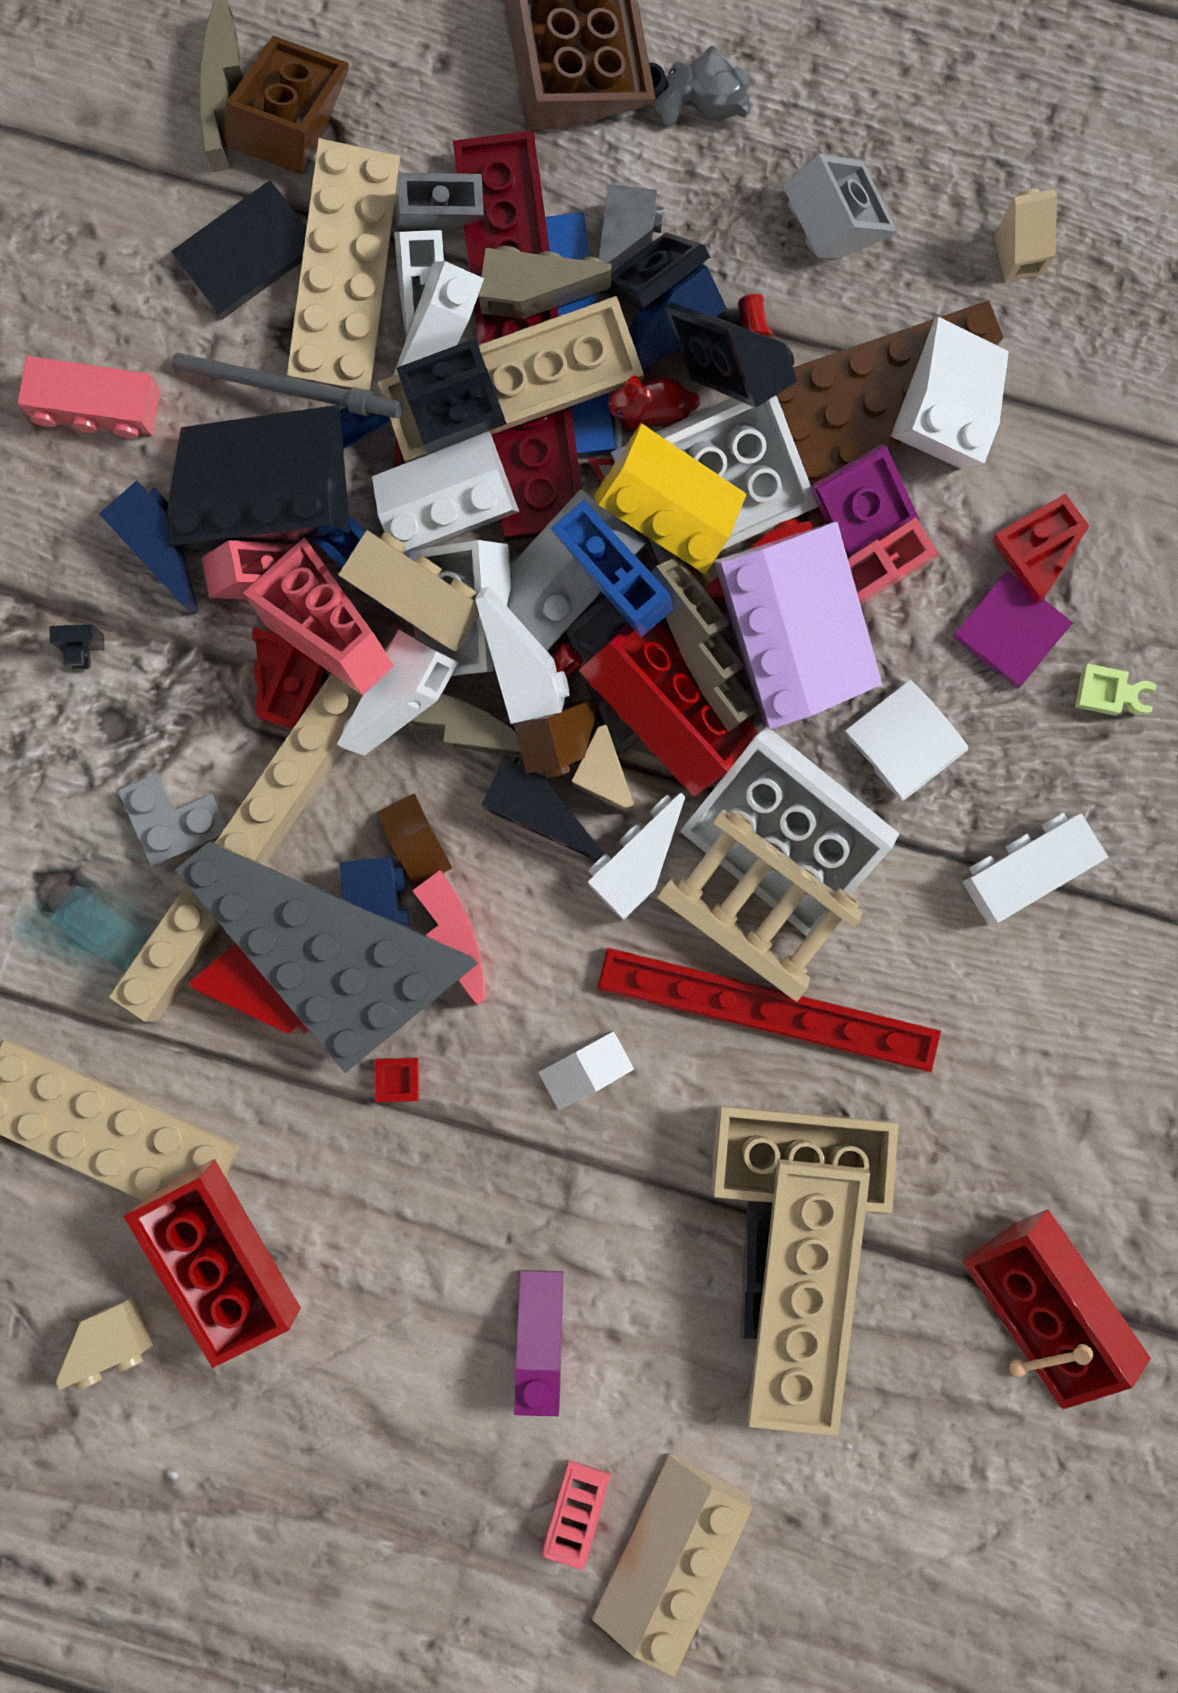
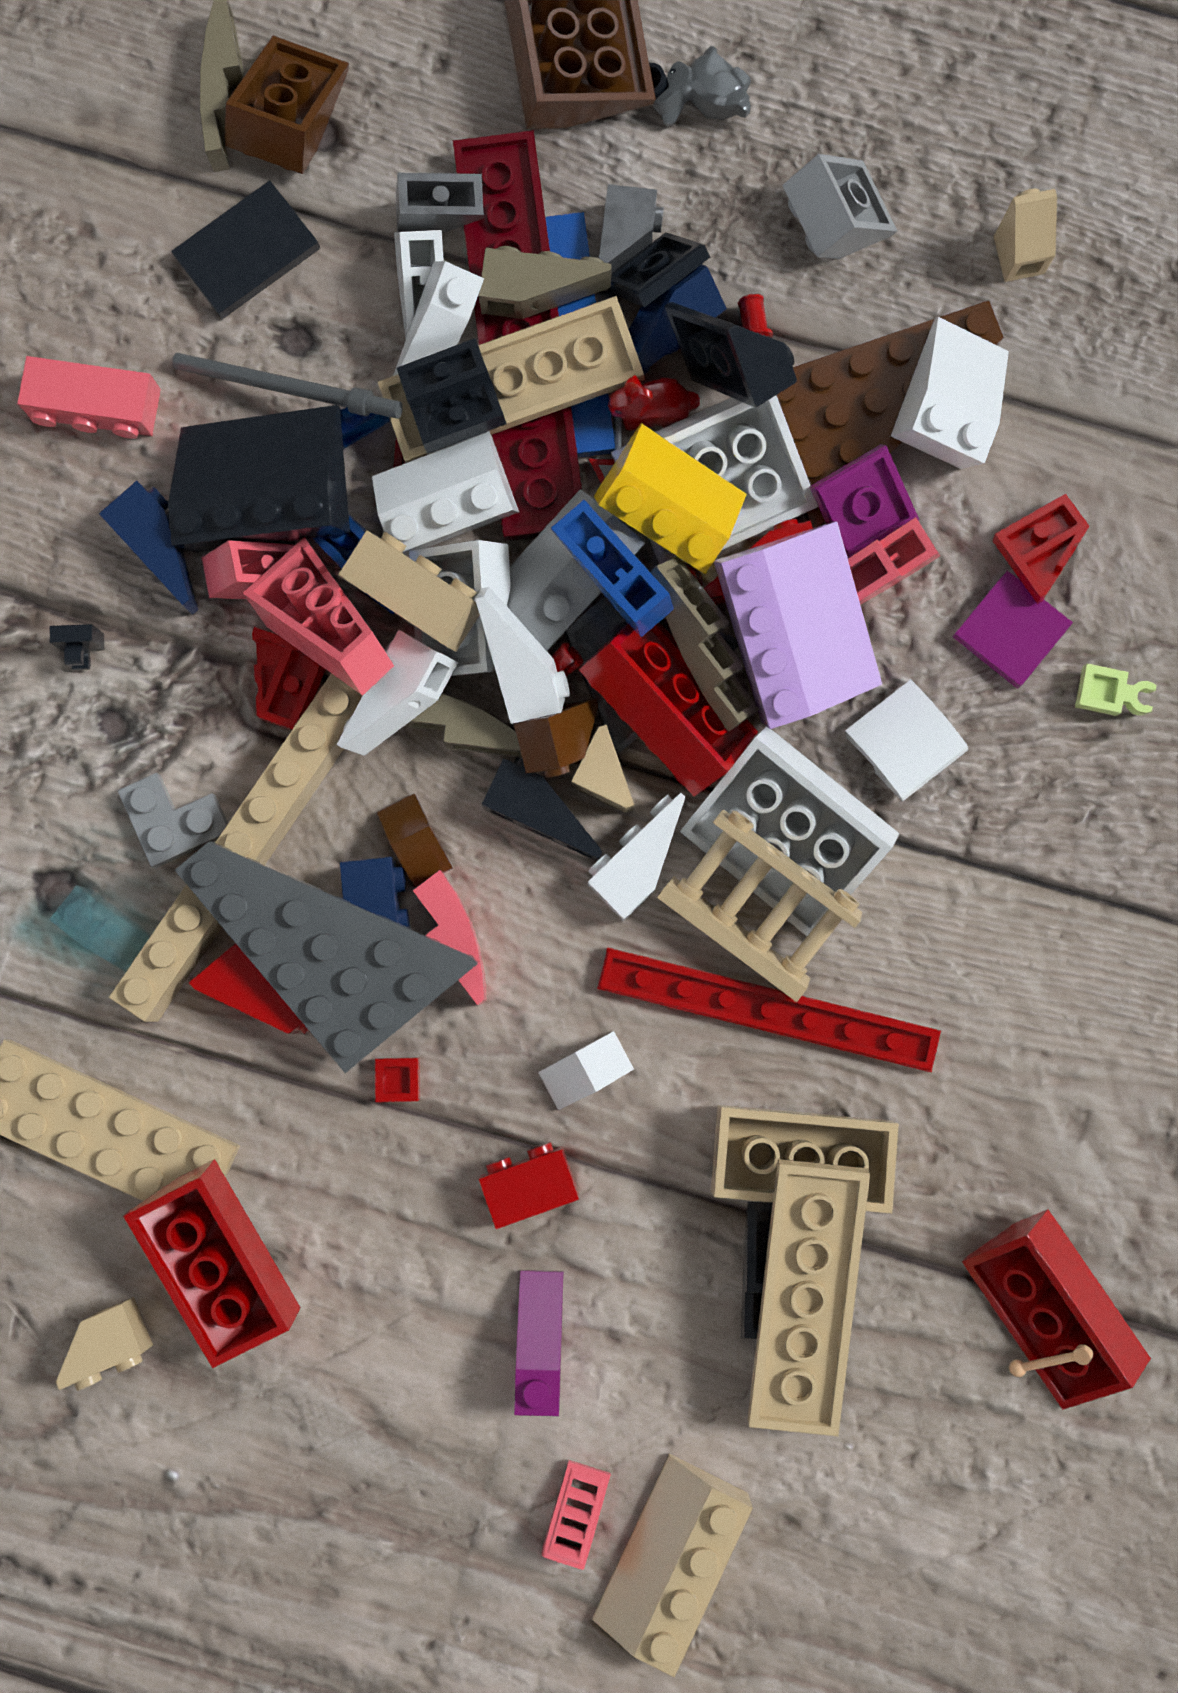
(343, 266): tan plate -> none
(528, 1185): none -> red brick
(1033, 867): white brick -> none

